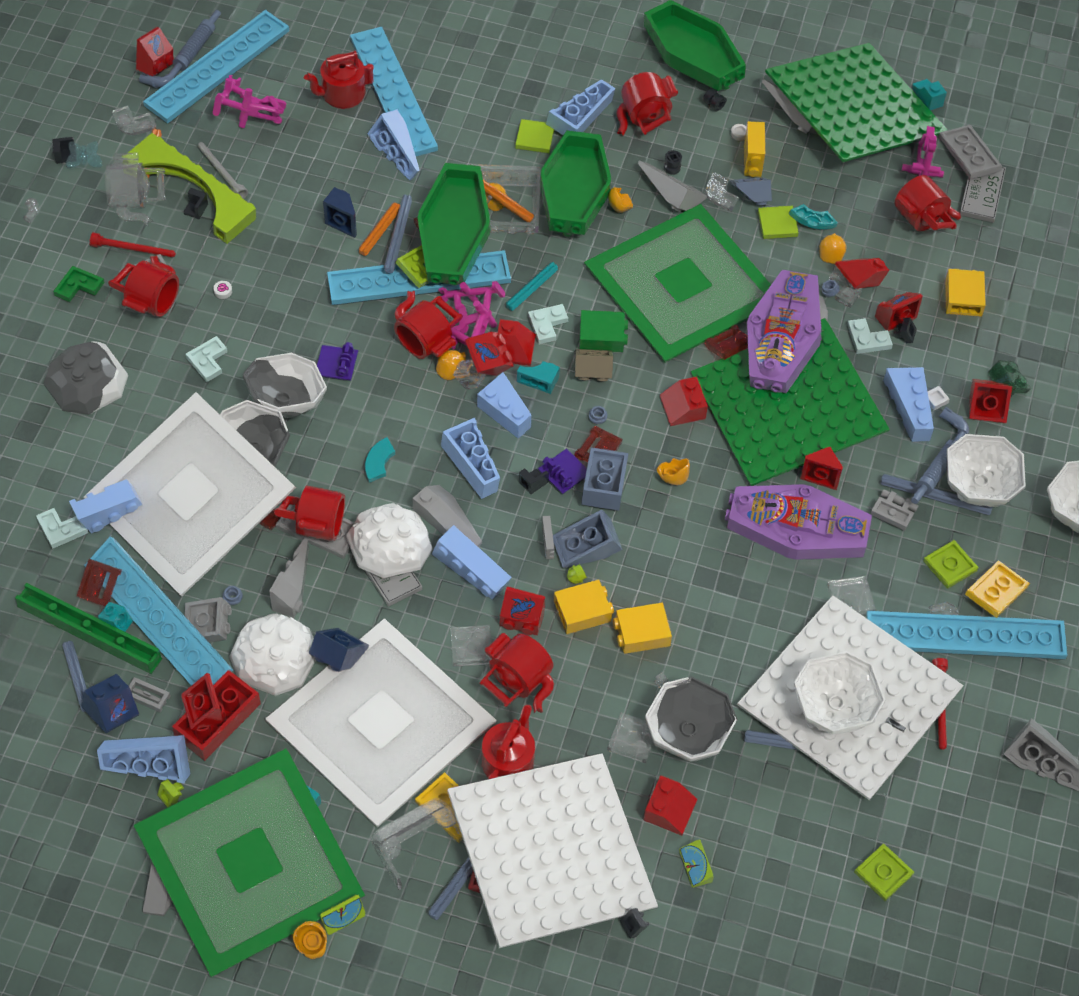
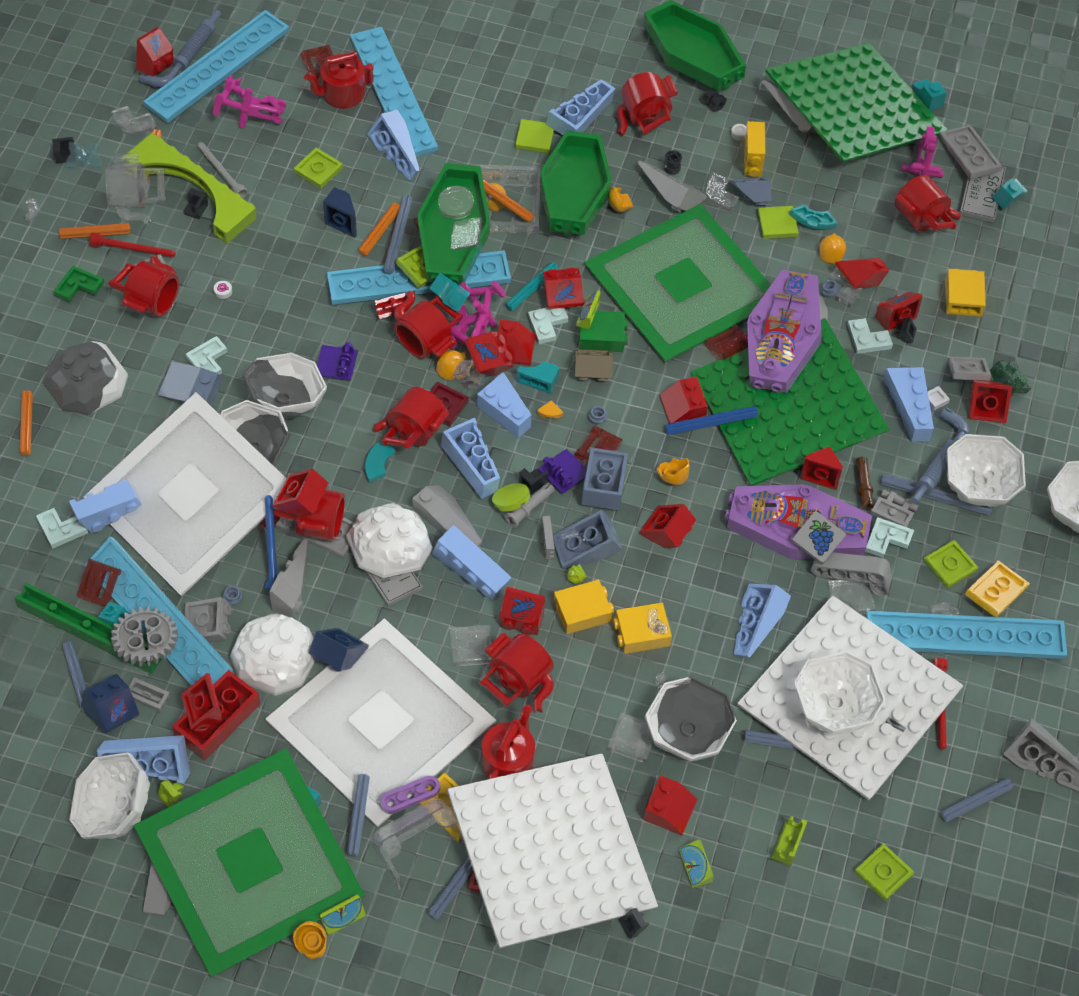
(26, 423): none -> orange axle
(86, 231): none -> orange axle
(109, 797): none -> white rock
(164, 632): none -> light grey gear
(185, 380): none -> sand blue slope
(270, 542): none -> blue piece
(301, 493): none -> red slope
(318, 168): none -> lime tile
(320, 55): none -> clear red plate
(358, 815): none -> sand blue axle
(387, 306): none -> red hips
(413, 419): none -> red piece
(416, 788): none -> medium lavender plate
(449, 291): none -> teal arch
(452, 400): none -> dark red tile
(456, 202): none -> clear tile
(466, 233): none -> clear piece
(511, 497): none -> lime tile
(515, 516): none -> light grey pin
(550, 410): none -> light orange tile
(563, 288): none -> red slope
(589, 310): none -> lime slope
(654, 623): none -> clear arm
(668, 525): none -> red slope
(711, 420): none -> blue axle
(762, 610): none -> light blue wedge
(789, 841): none -> lime hinge
(818, 537): none -> light grey tile
(856, 568): none -> light grey beam
(865, 489): none -> reddish brown pin
(885, 533): none -> light aqua plate
(969, 368): none -> light grey tile
(977, 799): none -> sand blue axle
(1009, 193): none -> teal arch

